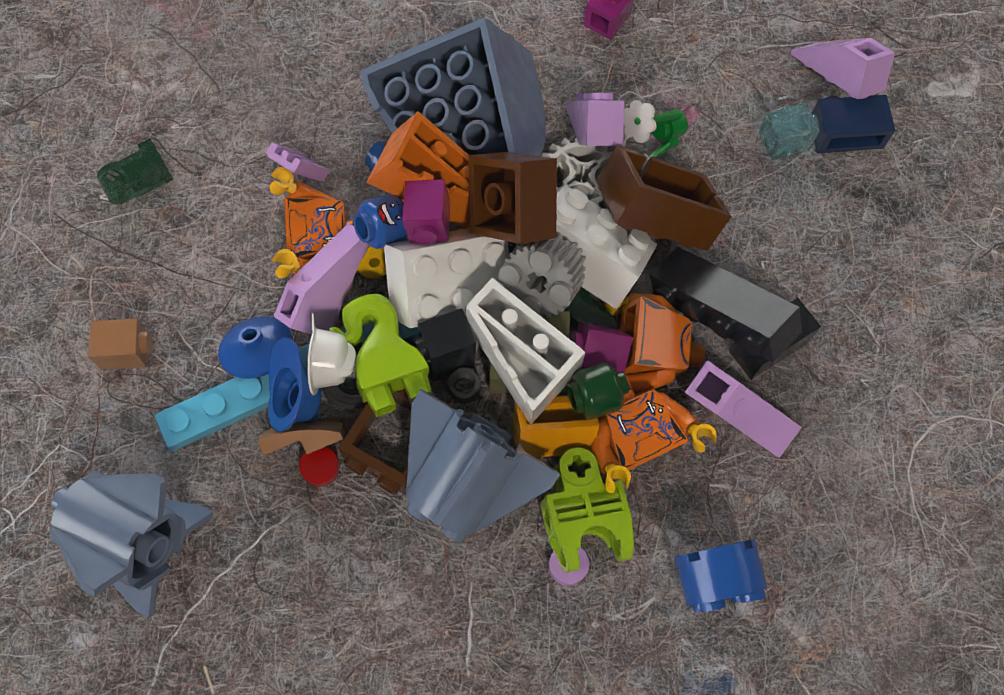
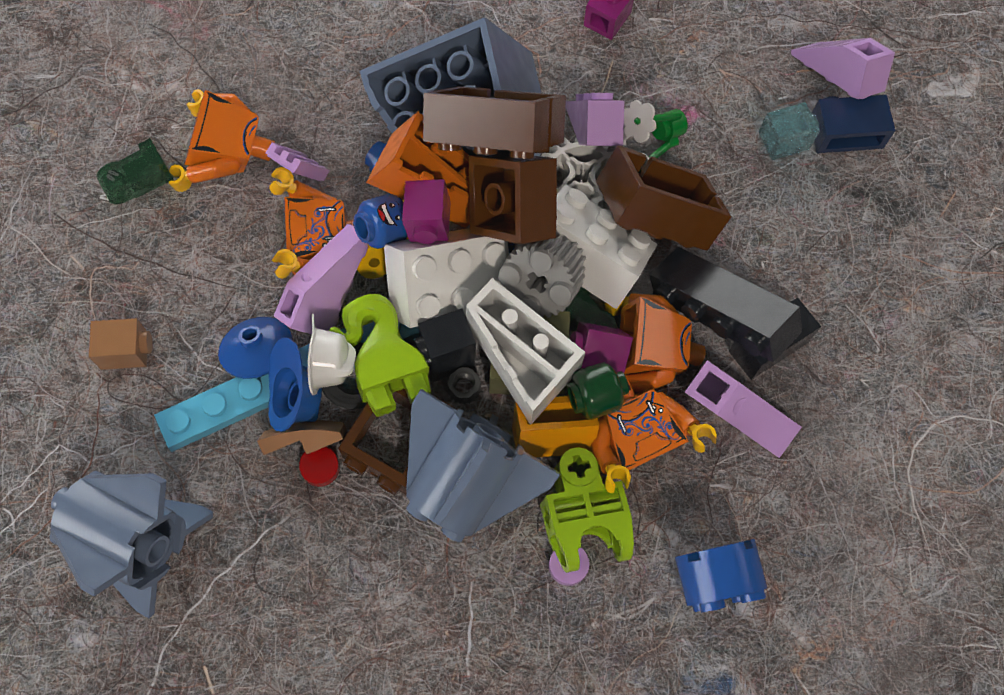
(220, 139): none -> orange torso
(509, 121): none -> reddish brown piece

